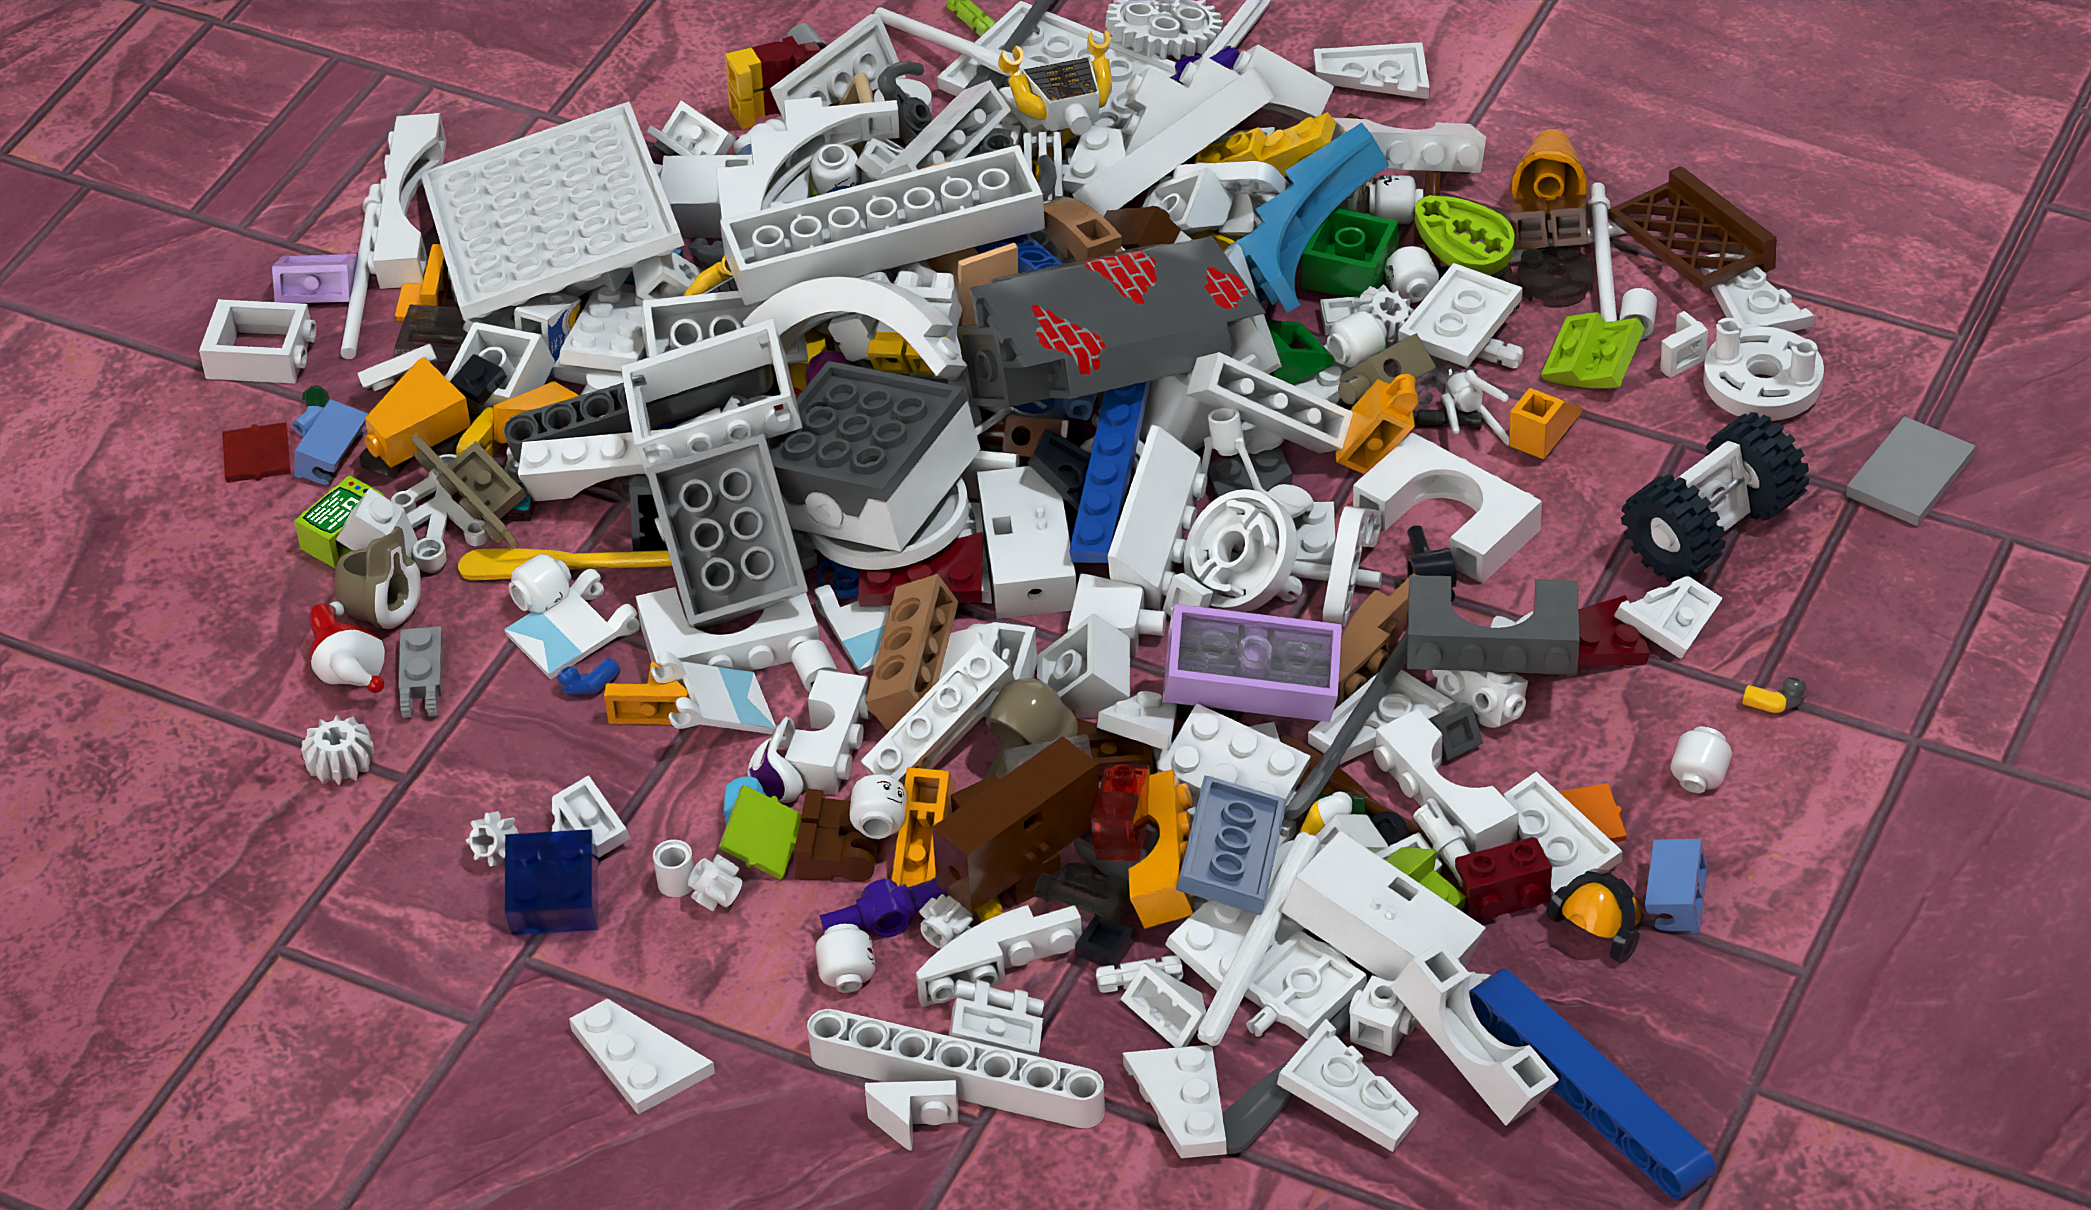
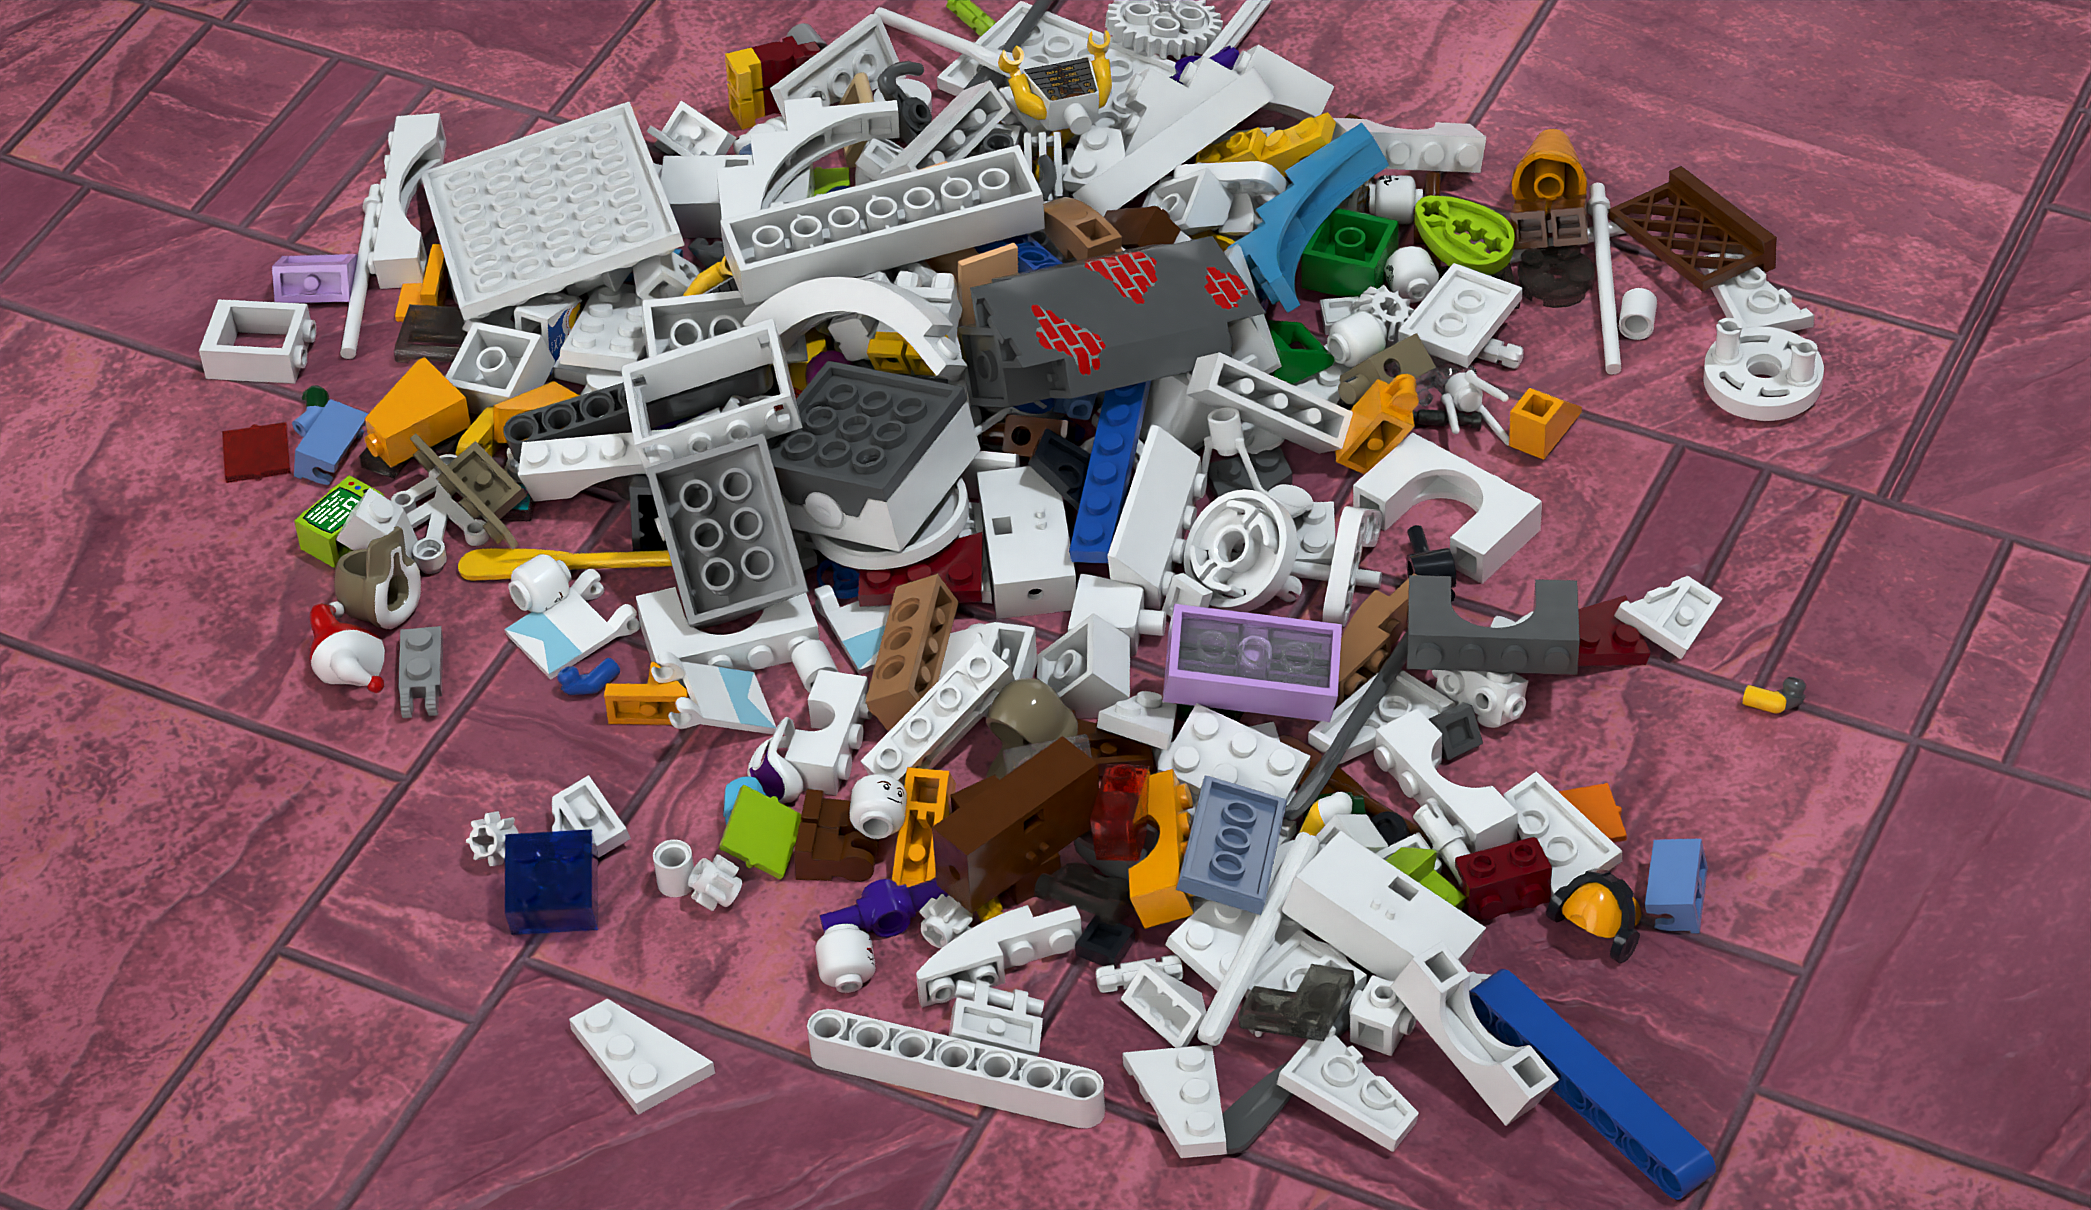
(337, 750): white gear -> none
(385, 372): white plate -> none
(478, 379): black plate -> none
(834, 167): white head -> none
(902, 1104): white slope -> none
(1302, 1013): none -> clear smoke plate
(1376, 68): white wing -> none
(1592, 351): lime slope -> none
(1682, 519): black plate -> none
(1684, 347): white bracket -> none
(1701, 759): white head -> none
(1910, 471): light grey tile -> none

